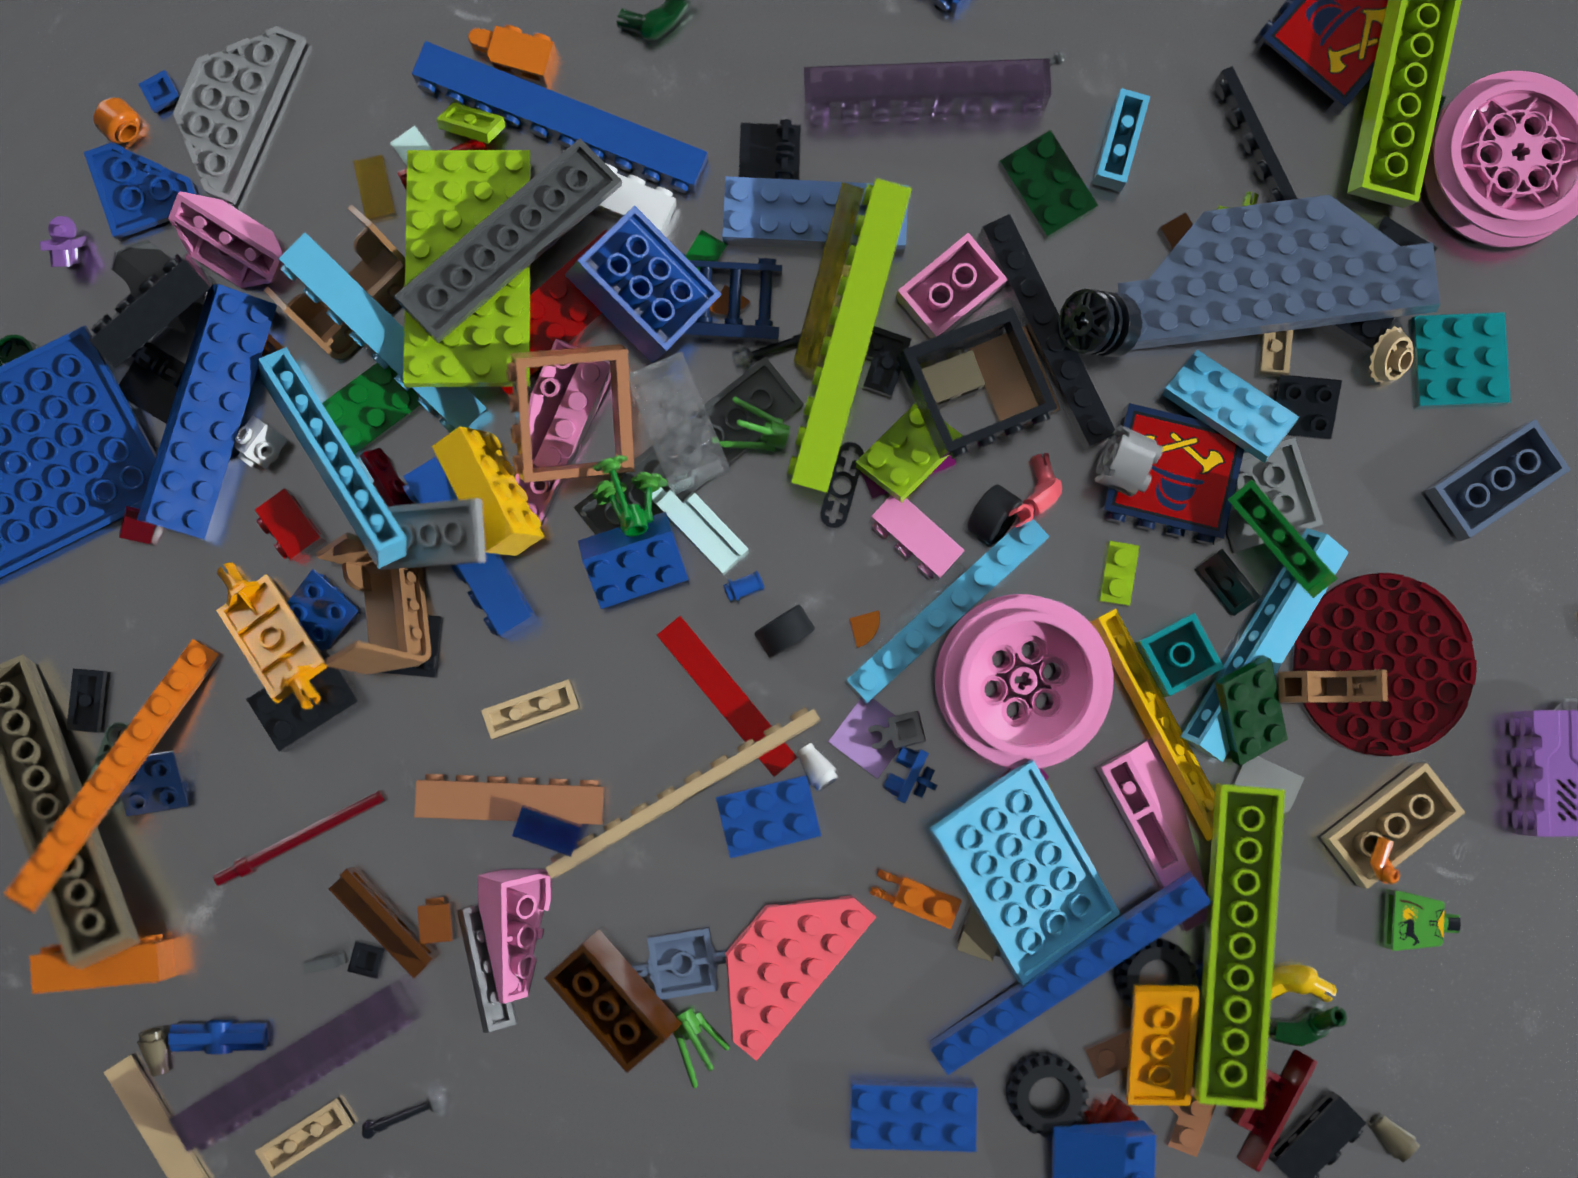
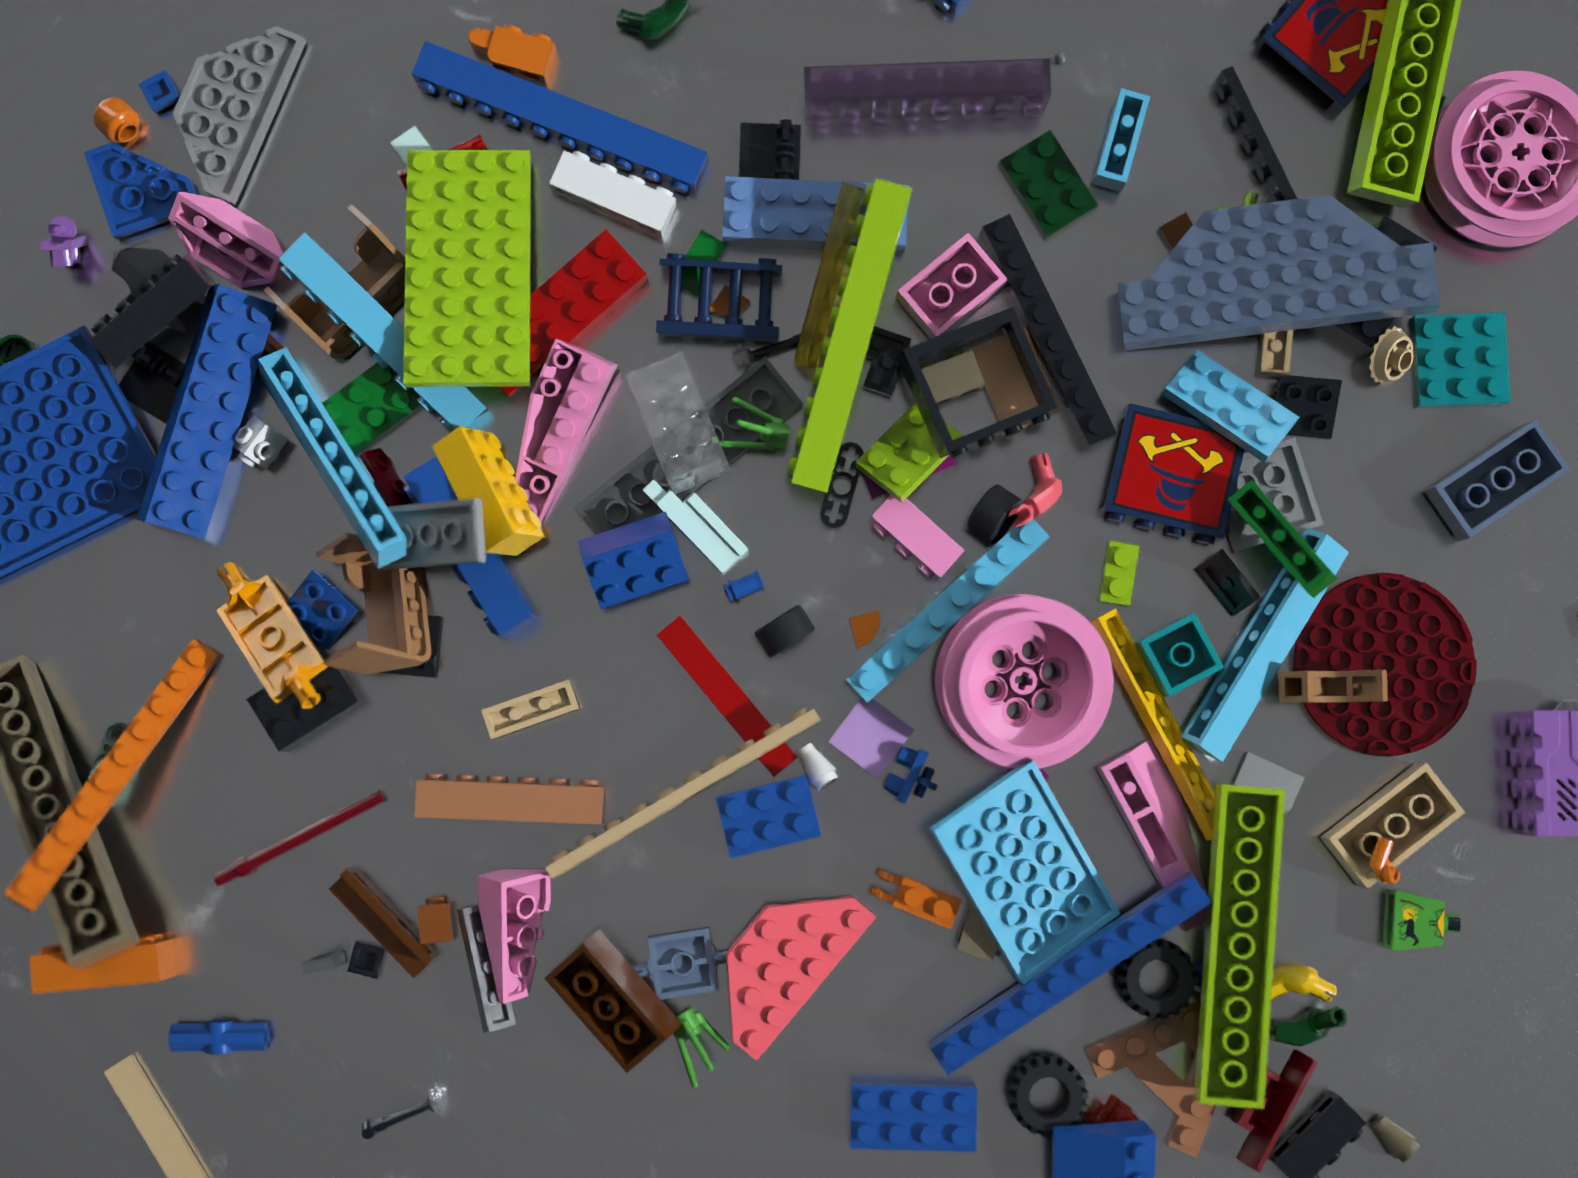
(86, 700): black plate -> none
(133, 529): dark red tile -> none
(154, 1048): dark tan cone -> none
(155, 786): dark blue hinge -> none
(288, 1069): clear purple brick -> none
(289, 525): red brick -> none
(304, 1138): tan plate -> none
(374, 187): clear yellow tile -> none
(470, 122): lime plate -> none
(508, 240): dark grey plate -> none
(547, 830): clear blue plate -> none
(620, 403): nougat window -> none
(631, 517): plant -> none
(643, 284): blue slope -> none
(902, 730): flat silver plate -> none
(1100, 323): black wheel -> none
(1127, 461): light grey brick -> none
(1162, 1045): light orange plate -> none
(1251, 710): dark green plate -> none

